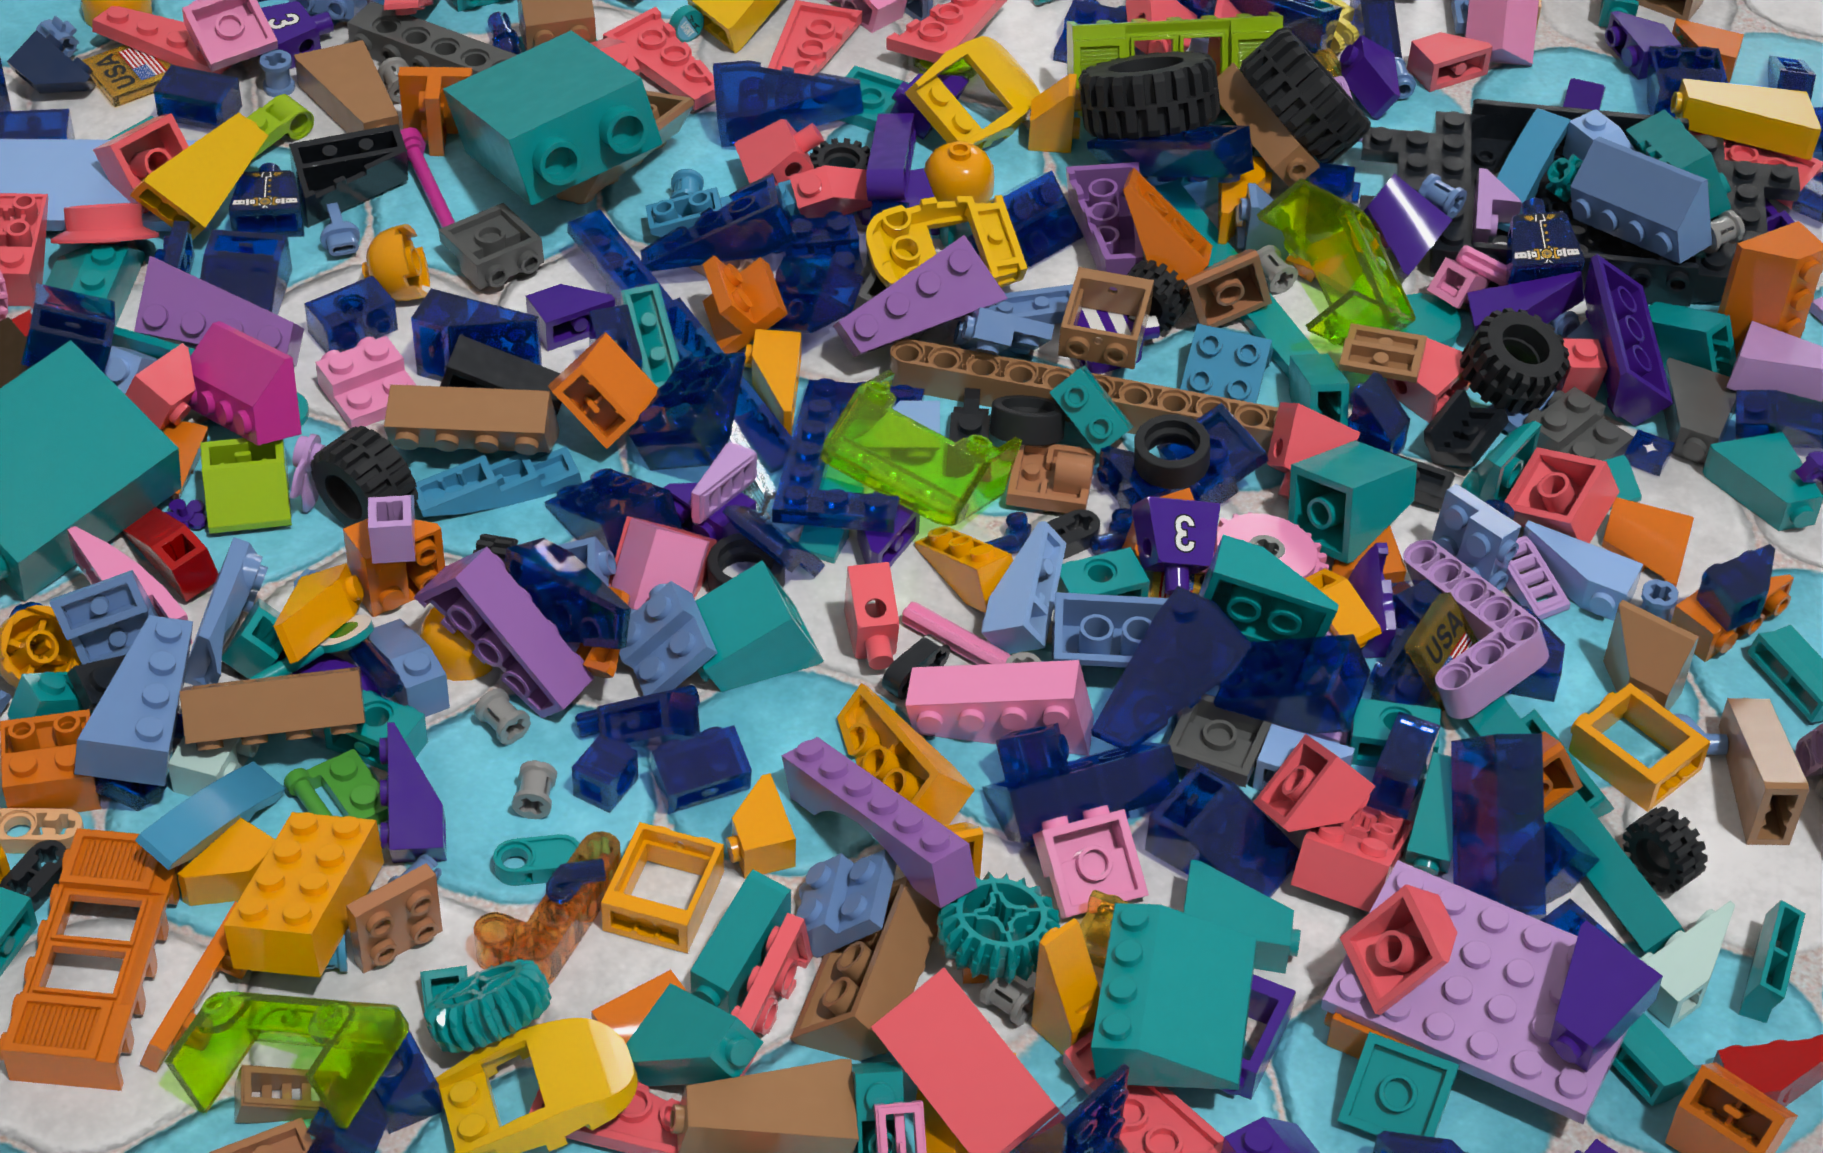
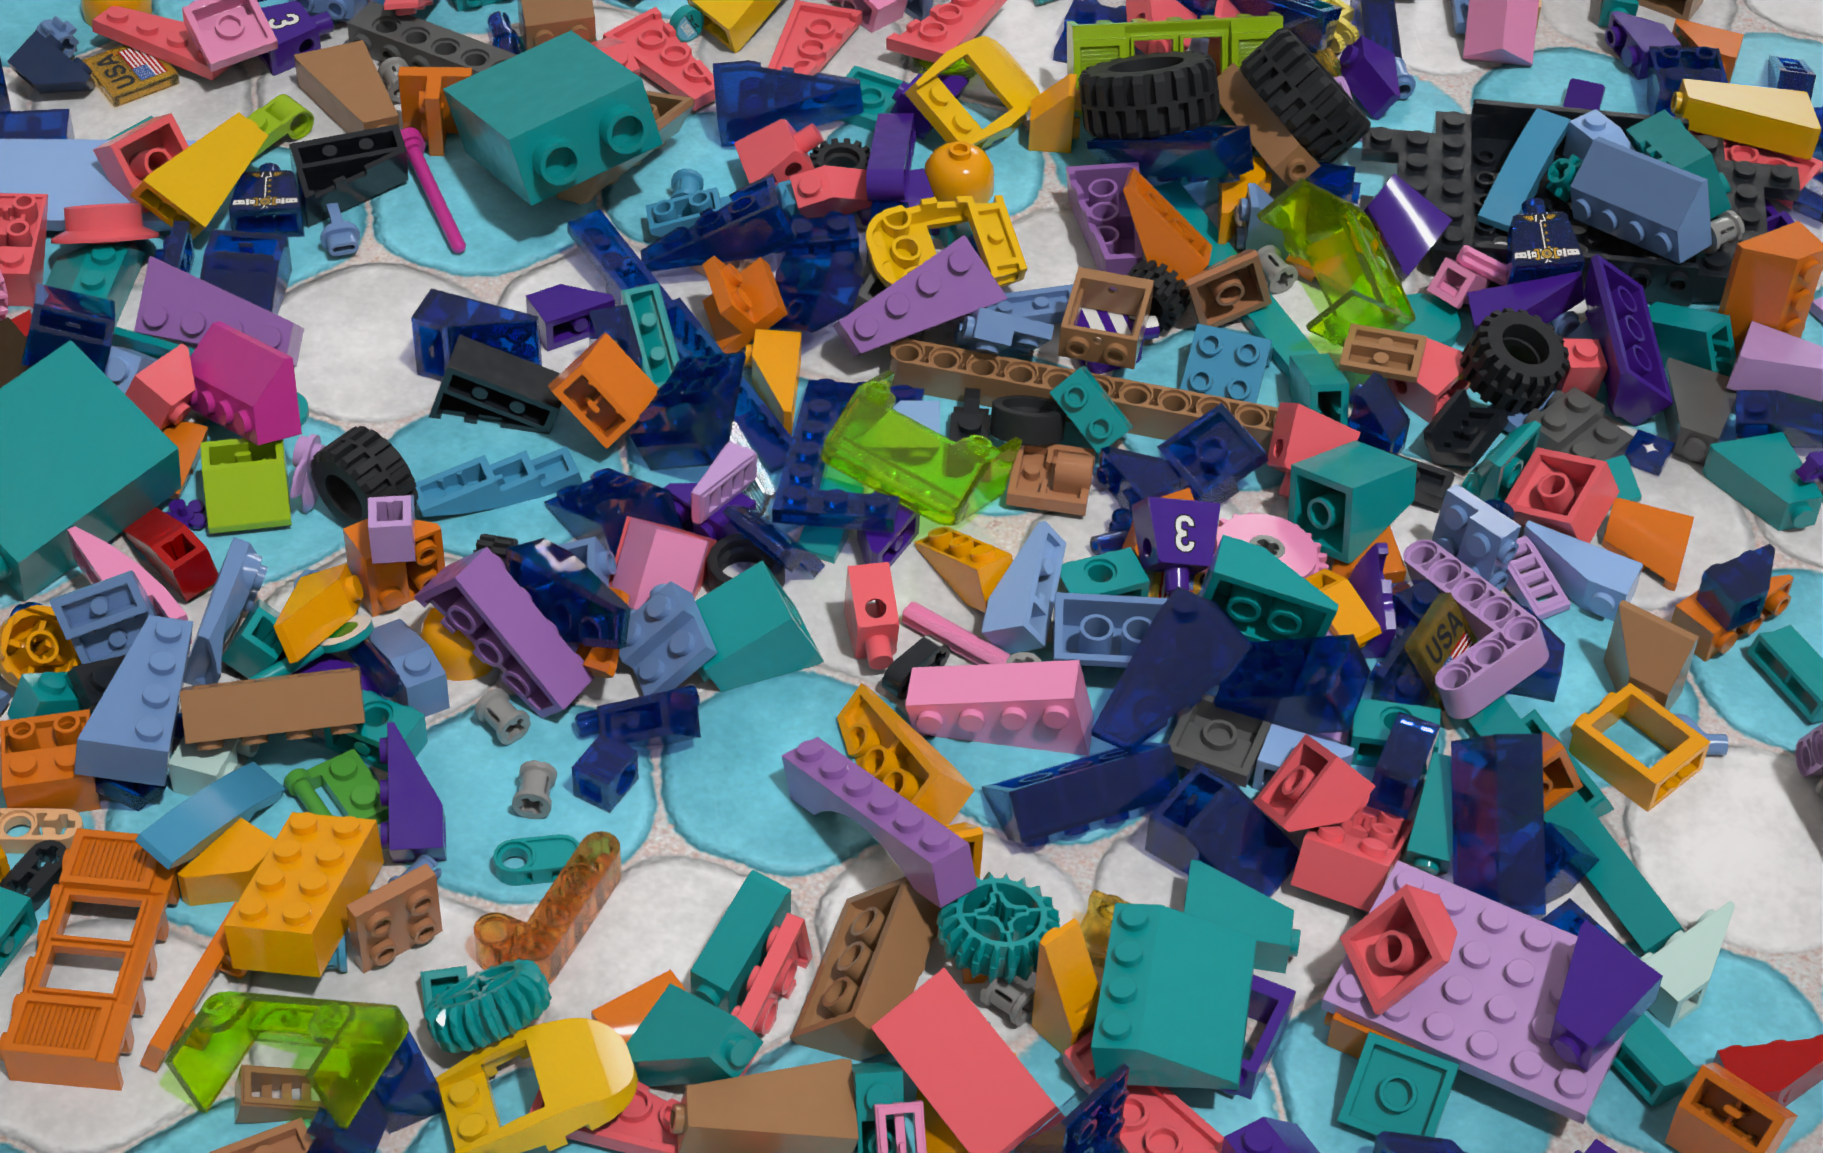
(197, 97): clear blue brick -> none
(277, 73): medium blue bush -> none
(350, 315): clear blue brick -> none
(361, 379): bright pink plate -> none
(398, 264): light orange cylinder -> none
(471, 419): medium nougat slope -> none
(493, 246): dark grey plate -> none
(571, 876): clear blue arm -> none
(652, 920): light orange window -> none
(700, 768): clear blue brick -> none
(762, 832): light orange slope -> none
(845, 900): medium blue plate -> none
(1015, 534): clear blue arm -> none
(1032, 752): clear blue brick -> none
(1041, 217): clear blue slope -> none
(1078, 539): black beam -> none
(1090, 857): bright pink plate -> none
(1172, 473): black tyre -> none
(1442, 195): medium blue bush -> none
(1447, 60): coral slope -> none
(1491, 205): lavender slope -> none
(1659, 598): medium blue bush -> none
(1665, 849): black tyre -> none
(1763, 771): medium nougat slope -> none
(1782, 924): teal piece -> none

